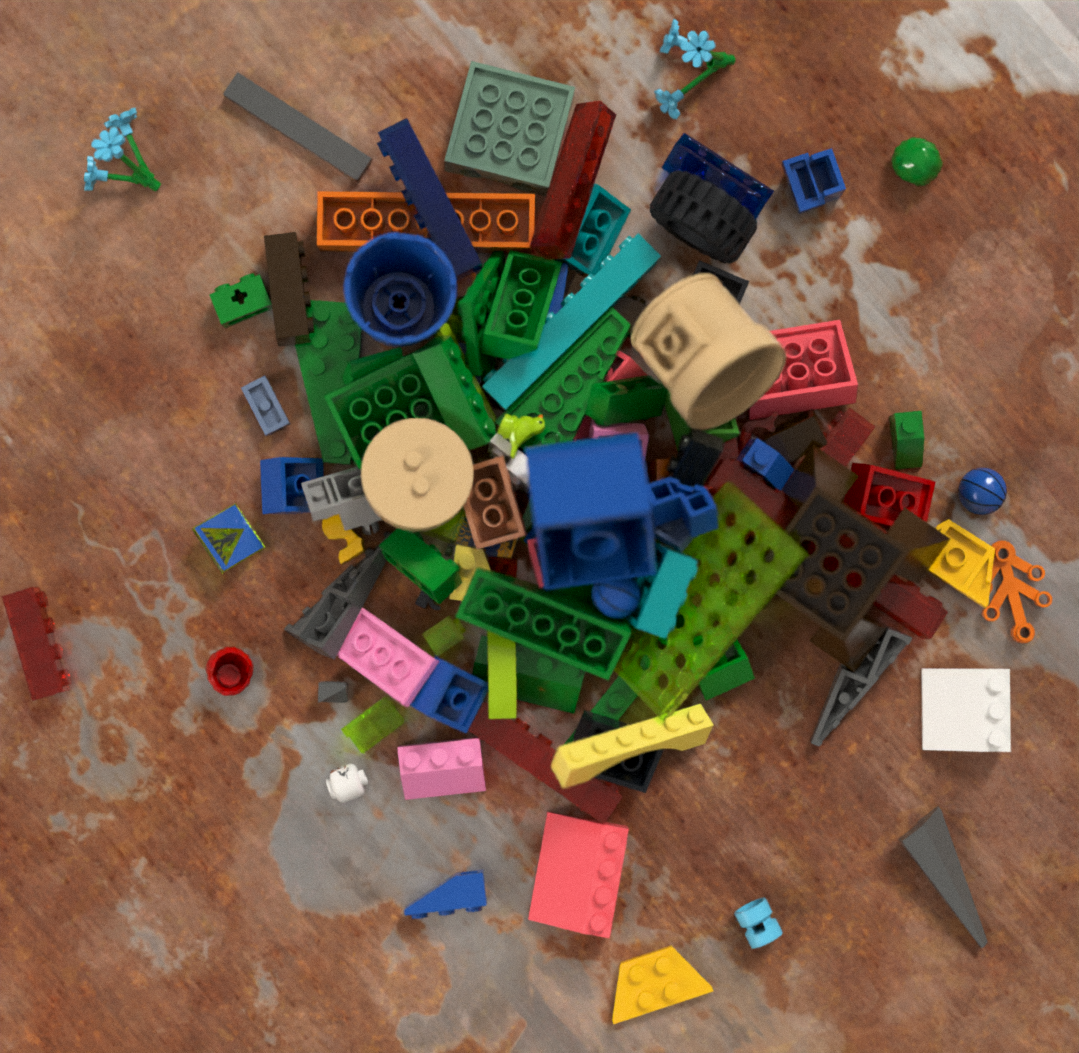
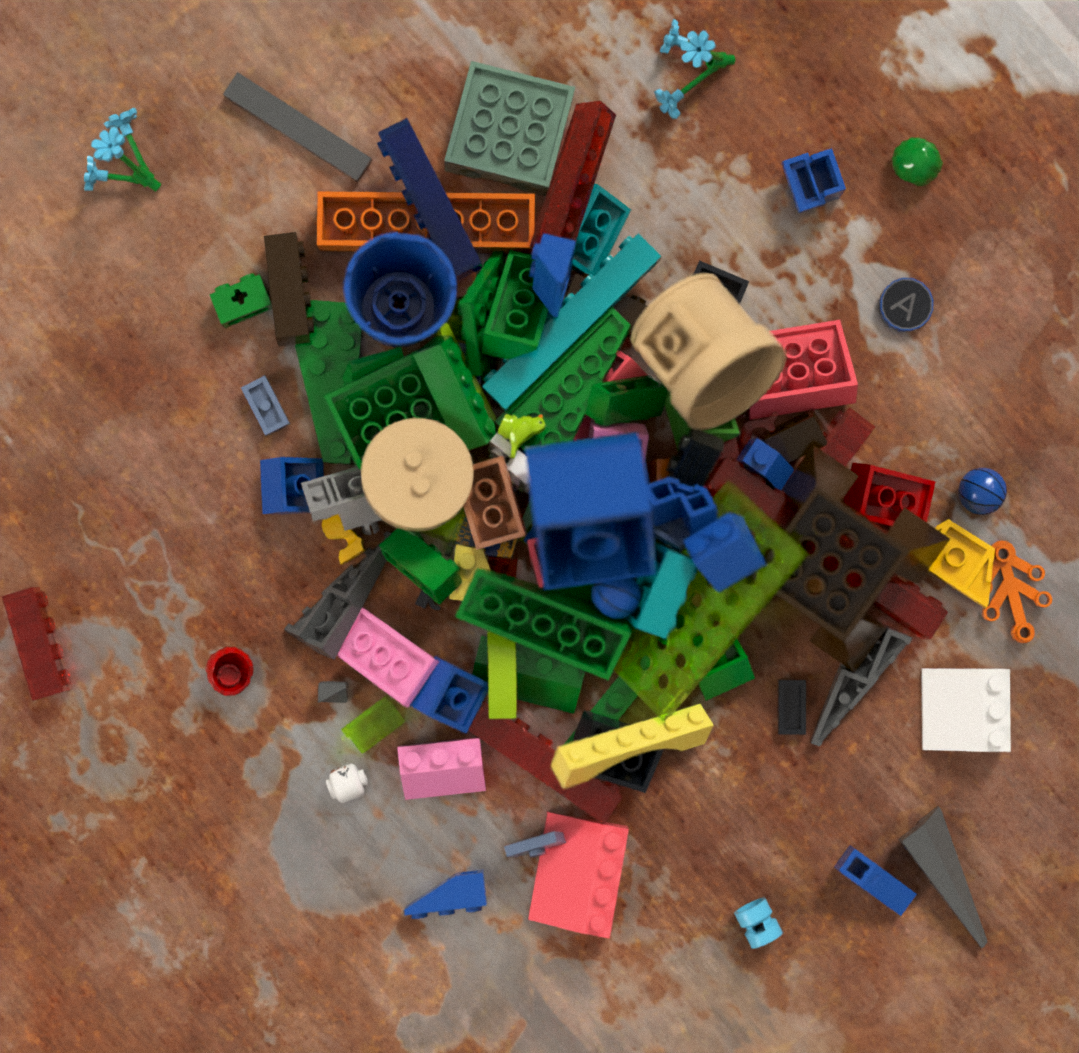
(228, 538): piece -> none
(444, 635): clear neon green brick -> none
(536, 845): none -> sand blue plate
(552, 270): none -> blue slope
(655, 983): yellow wing -> none
(701, 161): clear blue brick -> none
(703, 216): black tyre -> none
(725, 551): none -> blue slope
(792, 707): none -> black tile
(875, 880): none -> blue slope
(906, 304): none -> black tile
(907, 439): green slope -> none

